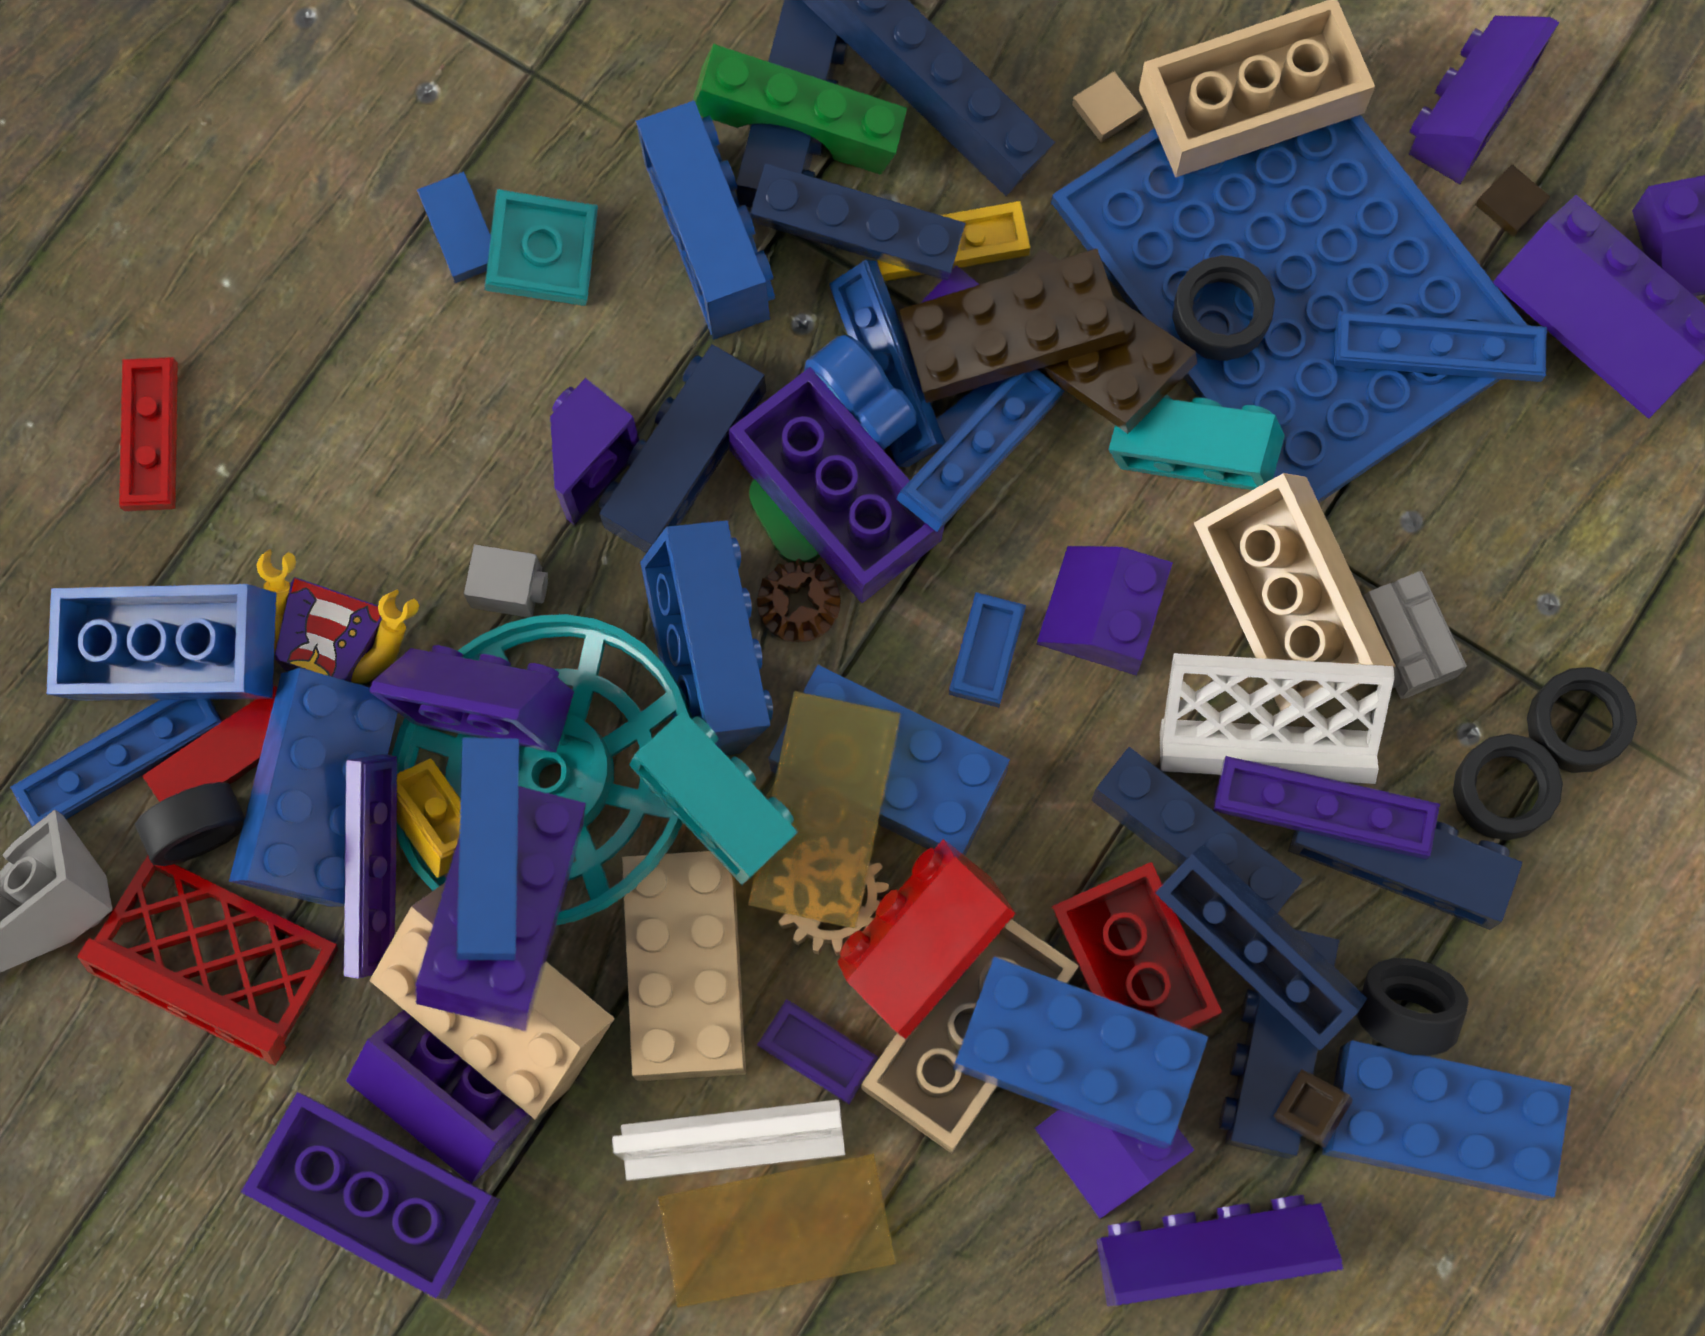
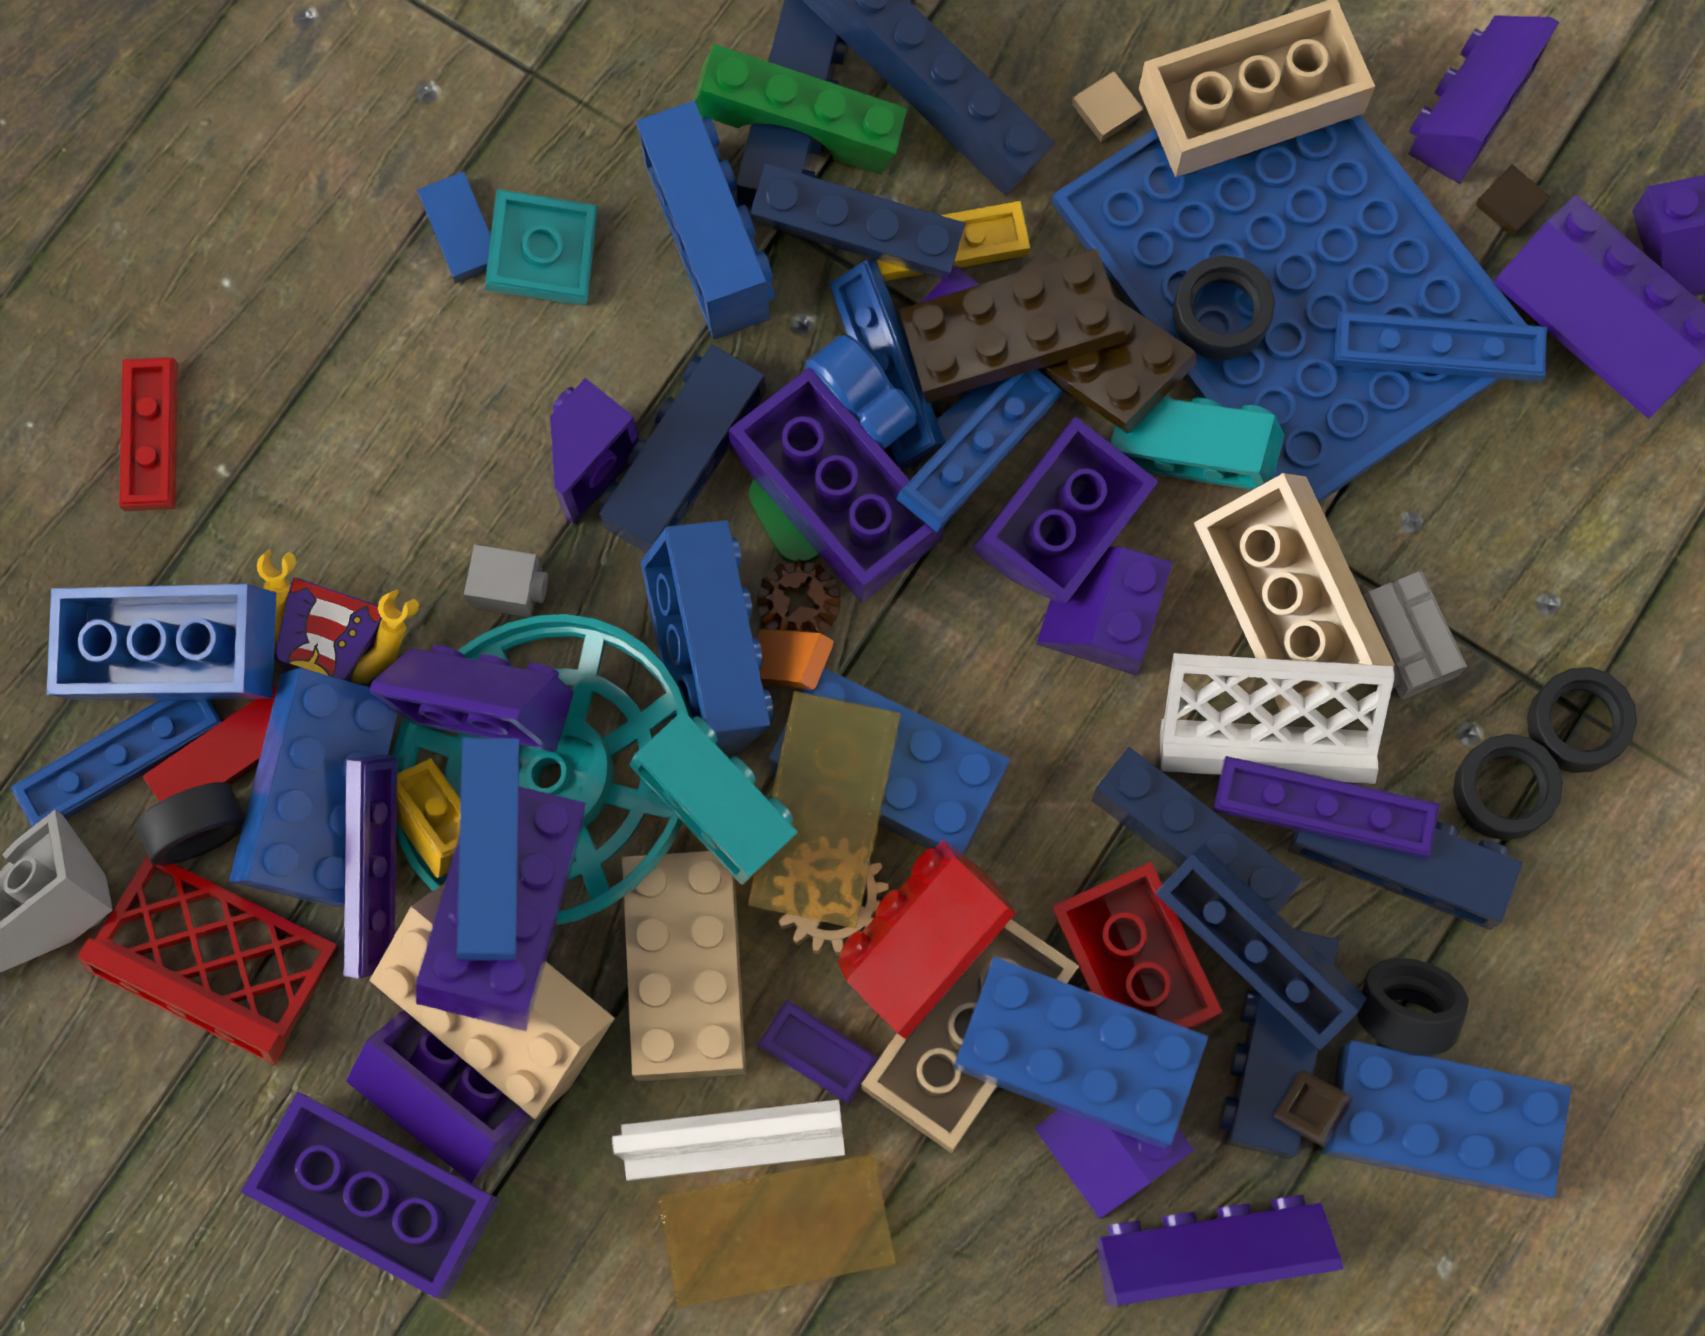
(793, 658): none -> orange tile
(987, 649): blue tile -> none
(1065, 513): none -> dark purple slope

